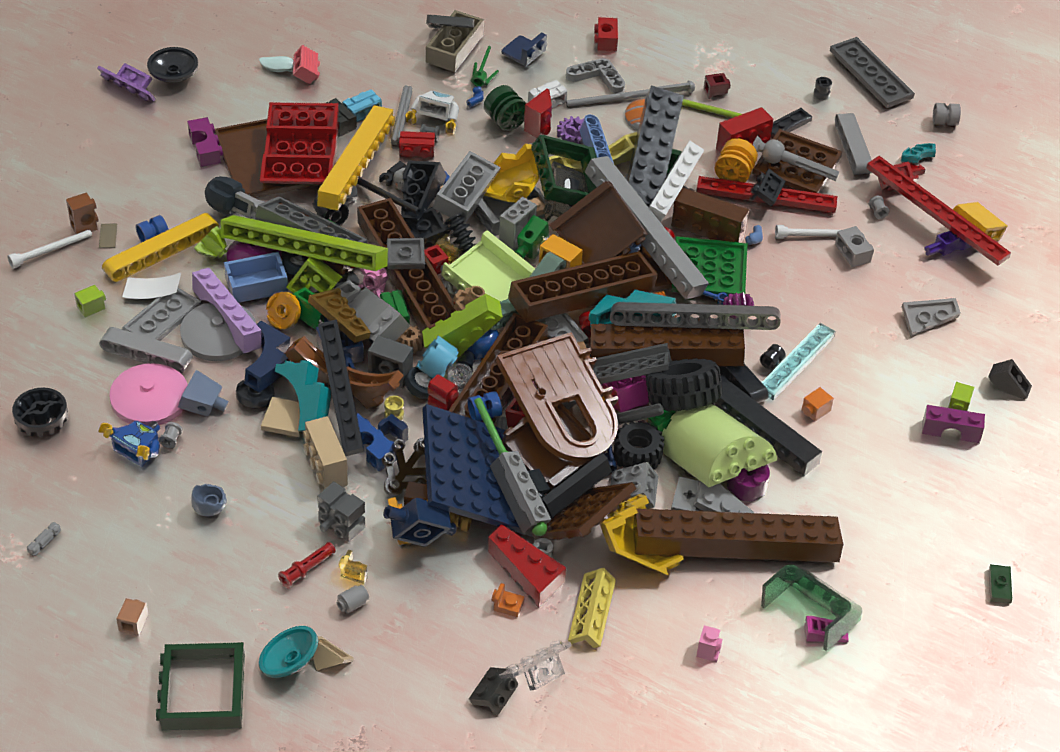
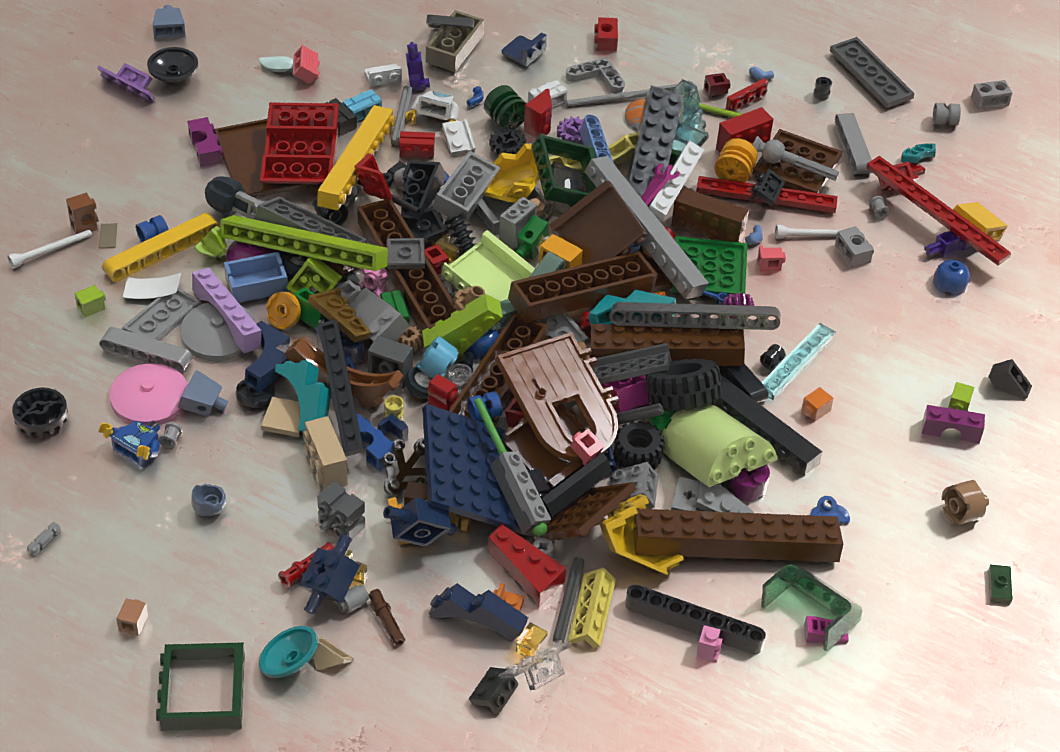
(168, 23): none -> sand blue torso
(329, 575): none -> dark blue brick
(372, 178): none -> red bracket
(383, 74): none -> white bracket
(383, 610): none -> reddish brown pin
(415, 68): none -> dark purple piece
(436, 130): dark grey bush -> none
(458, 137): none -> white plate
(479, 77): green plant -> none
(483, 609): none -> dark blue arch
(506, 141): none -> black gear
(530, 640): none -> clear yellow panel
(568, 599): none -> dark grey axle
(586, 446): none -> coral brick
(658, 182): none -> dark pink flag
(690, 122): none -> clear light blue wedge
(693, 618): none -> black beam
(747, 95): none -> red tile
(759, 74): none -> medium blue arm
(770, 258): none -> coral brick
(791, 121): black tile -> none
(835, 509): none -> blue plate
(929, 314): light grey wing -> none
(952, 277): none -> blue cylinder
(964, 502): none -> medium nougat brick
(991, 94): none -> light grey brick

